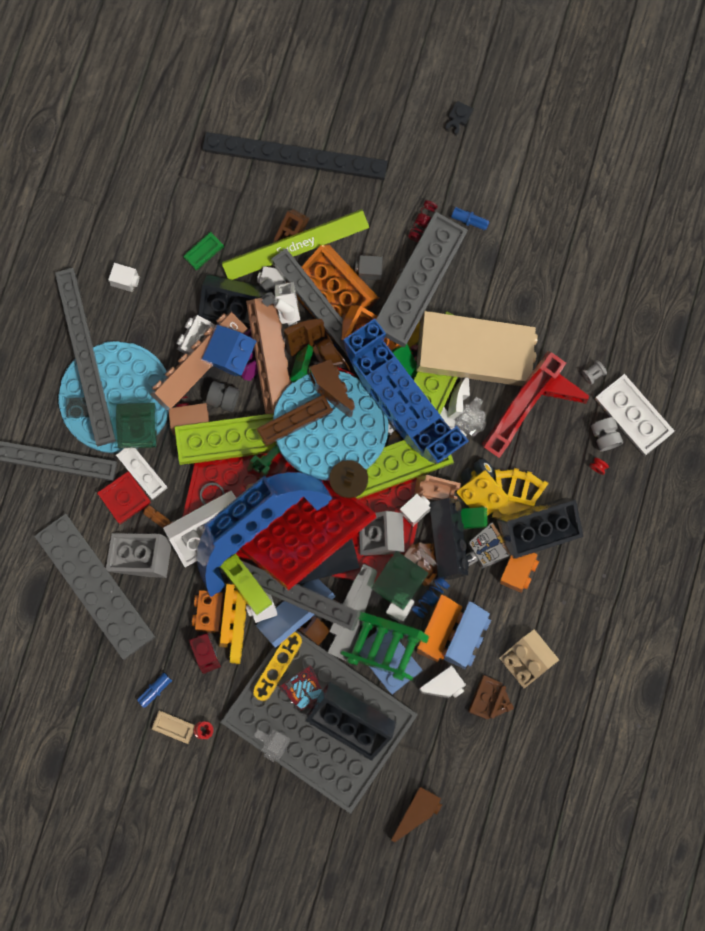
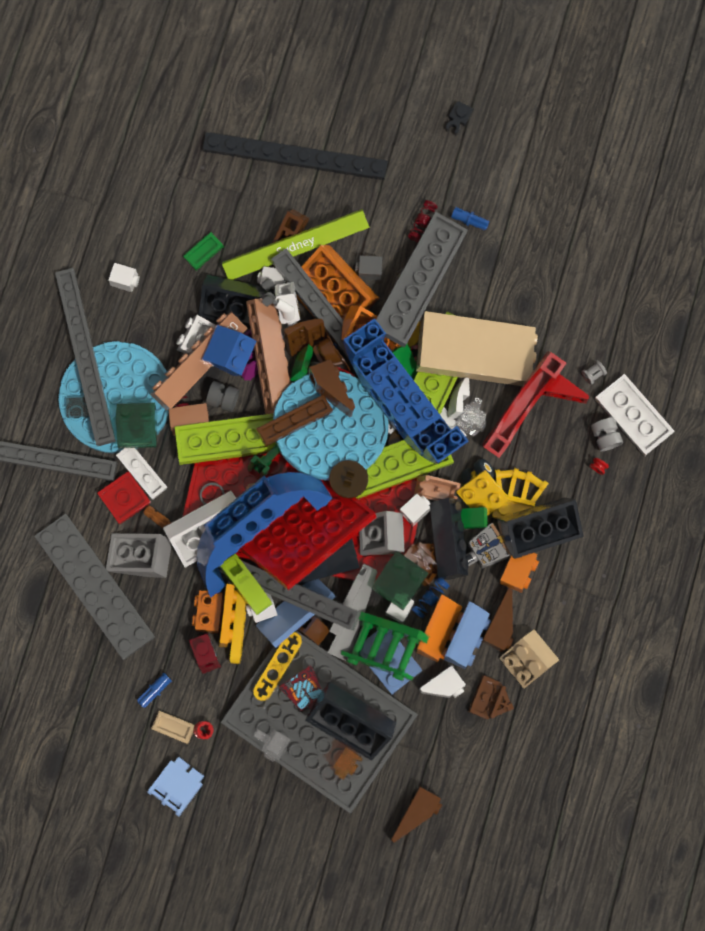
(177, 785): none -> light blue plate
(346, 763): none -> clear orange brick
(501, 628): none -> reddish brown slope

